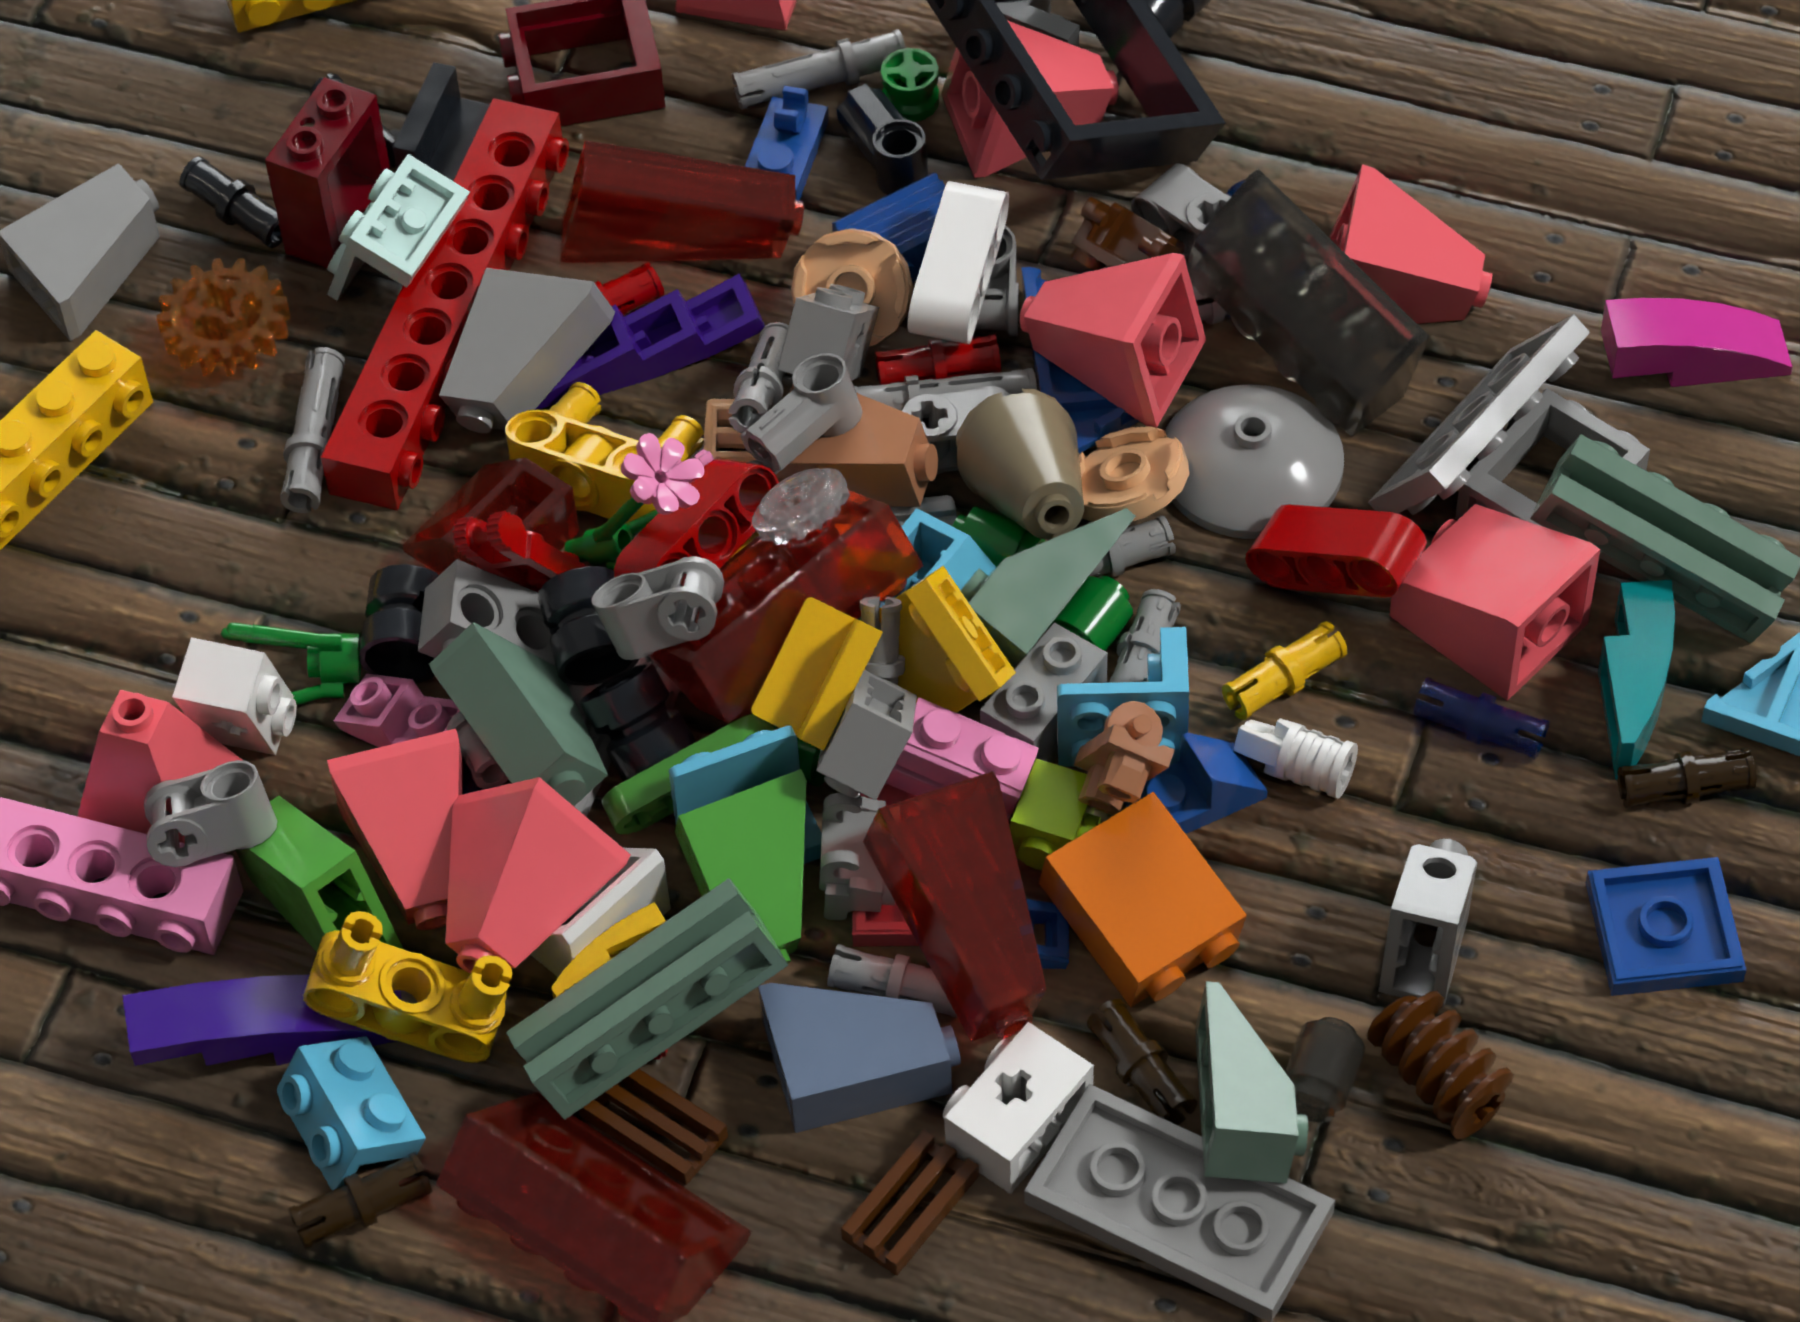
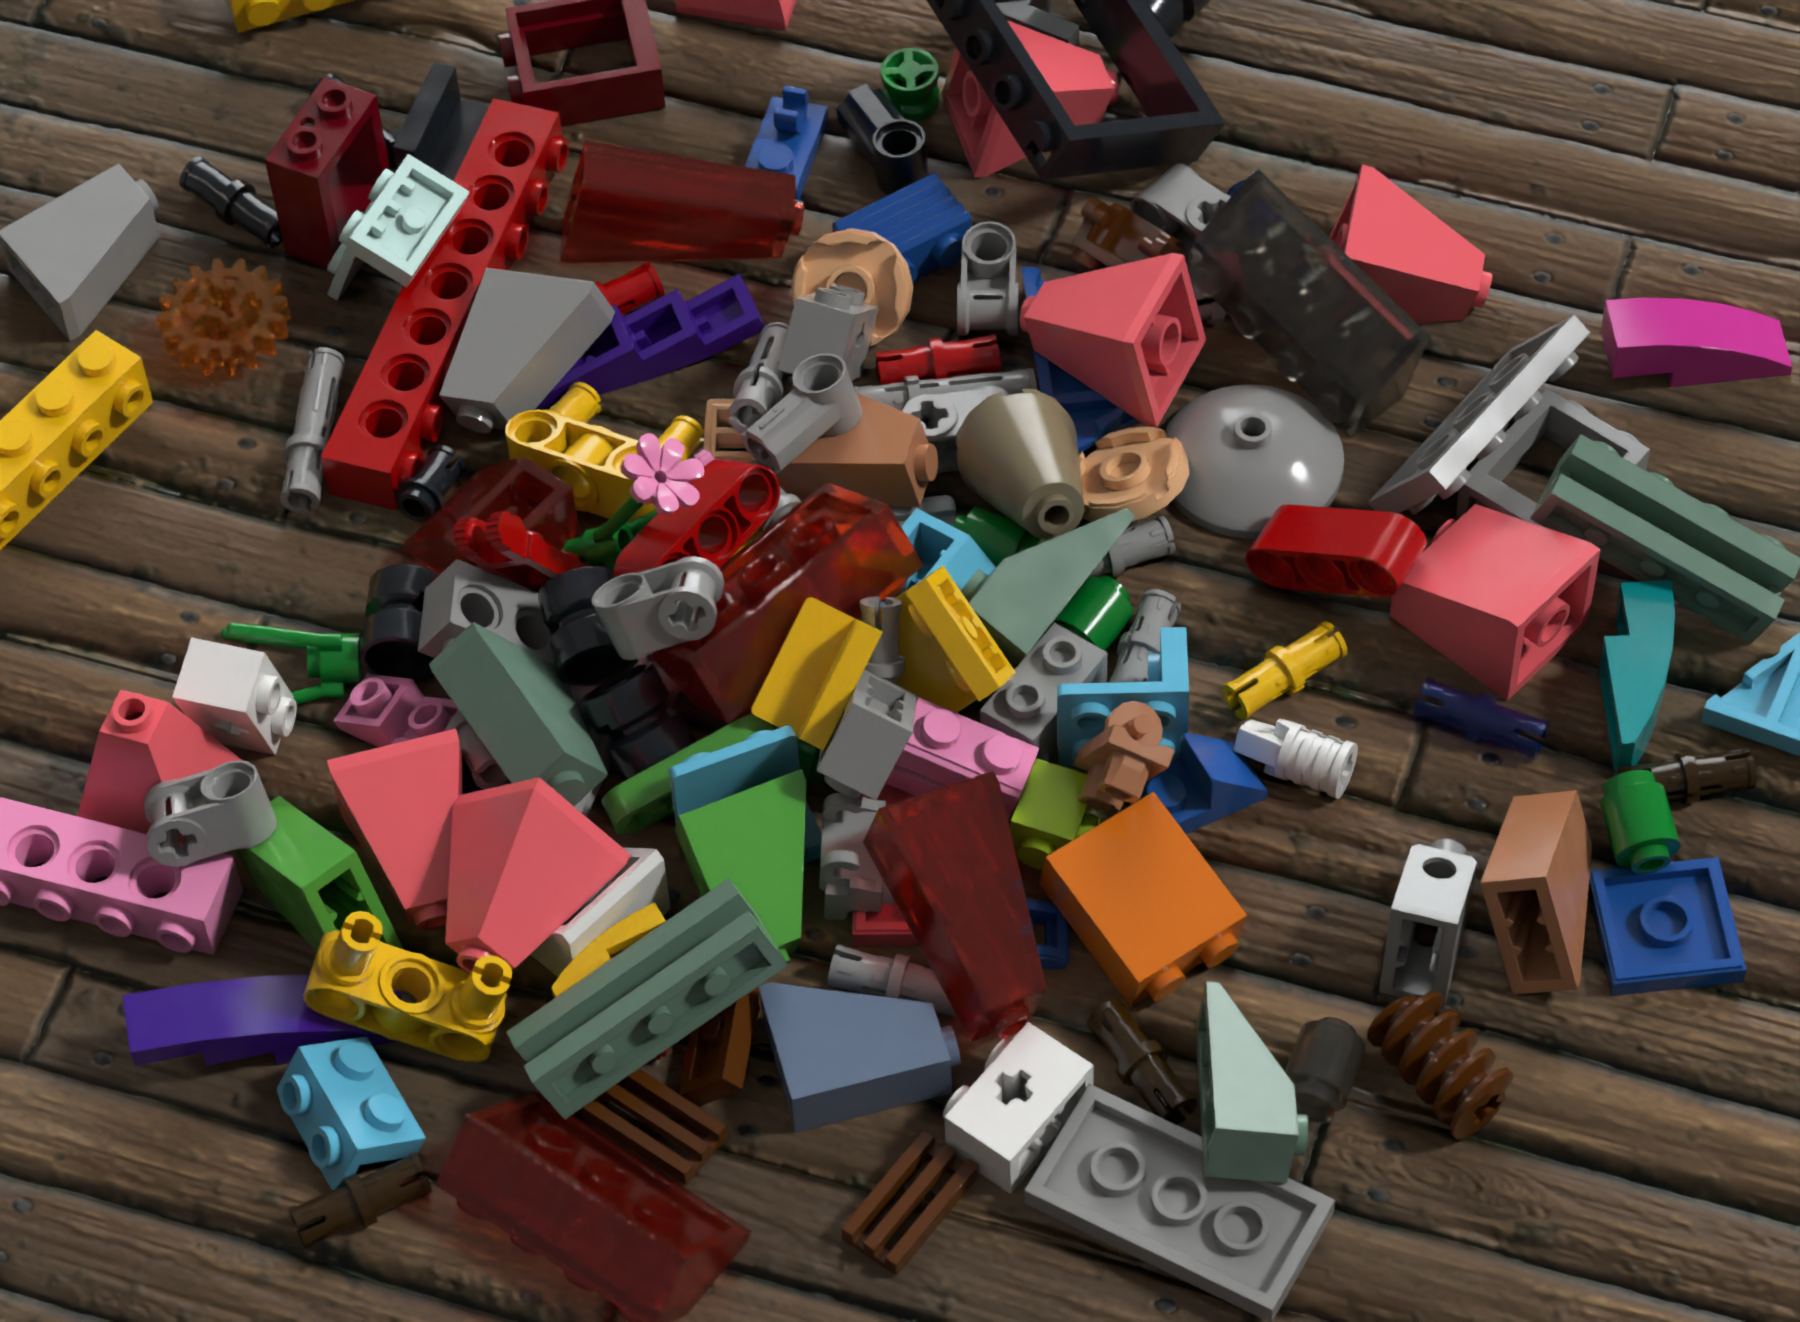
(424, 492): none -> black pin
(719, 1053): none -> reddish brown plate
(800, 505): clear gear -> none
(838, 64): light grey pin -> none
(958, 262): white beam -> none
(1540, 891): none -> nougat slope
(1639, 821): none -> green brick

